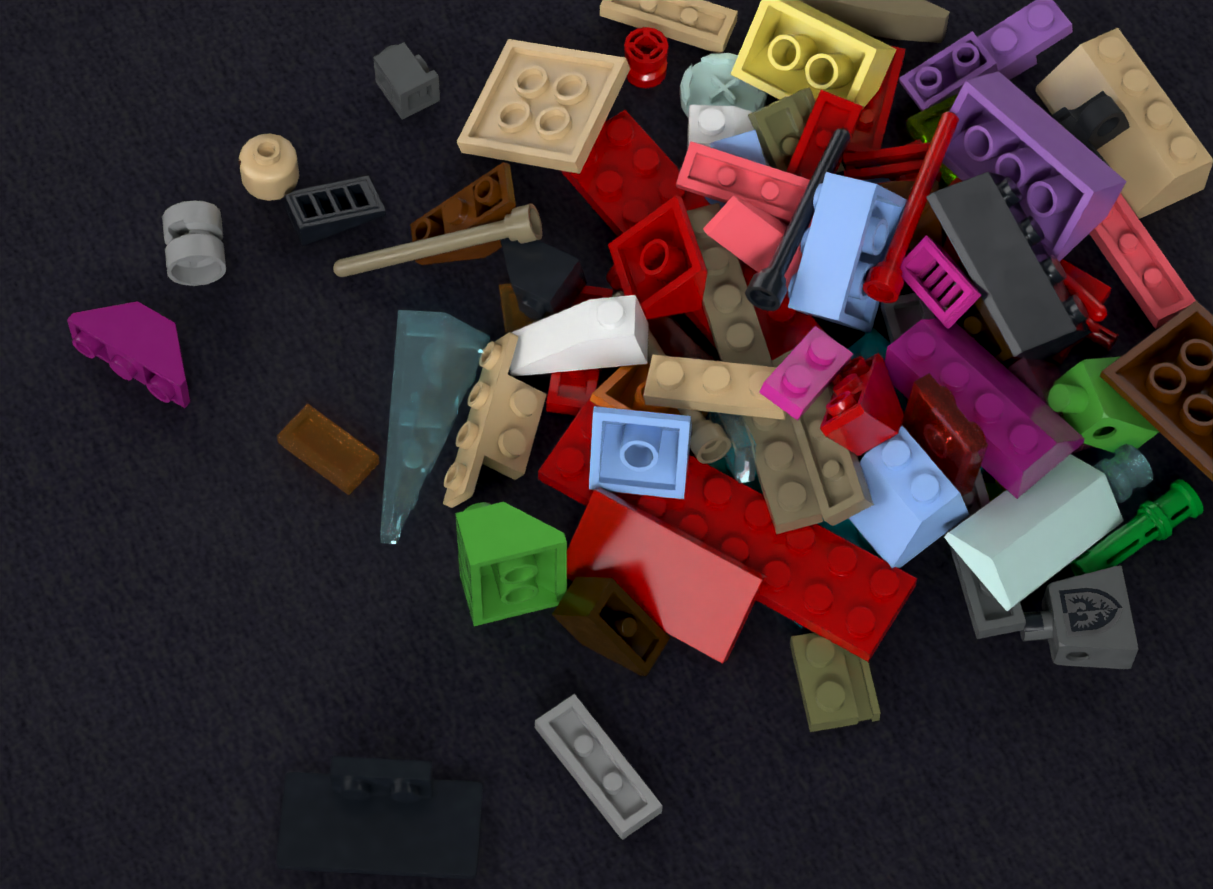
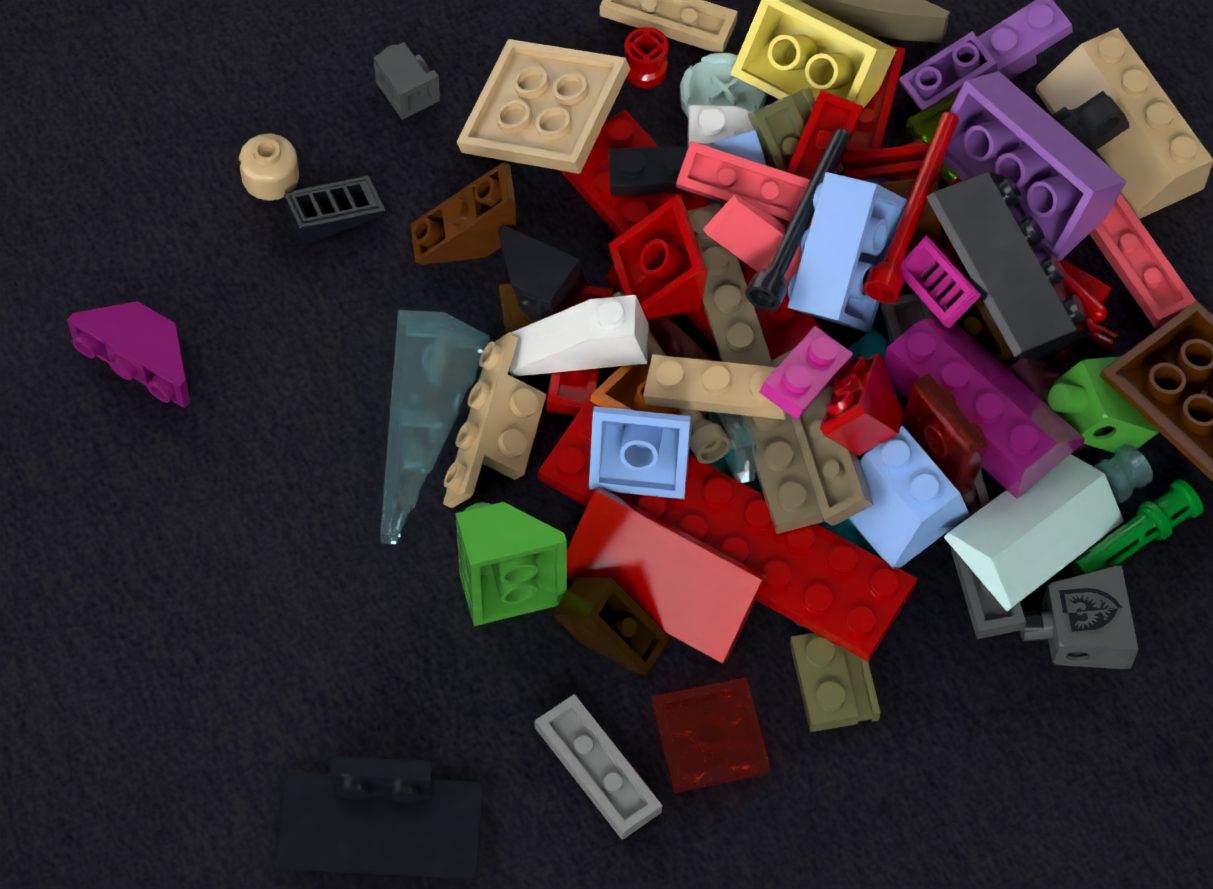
(194, 243): light grey wheel -> none
(328, 449): clear orange tile -> none
(520, 225): dark tan piece -> none
(646, 170): none -> black plate
(710, 735): none -> clear red plate

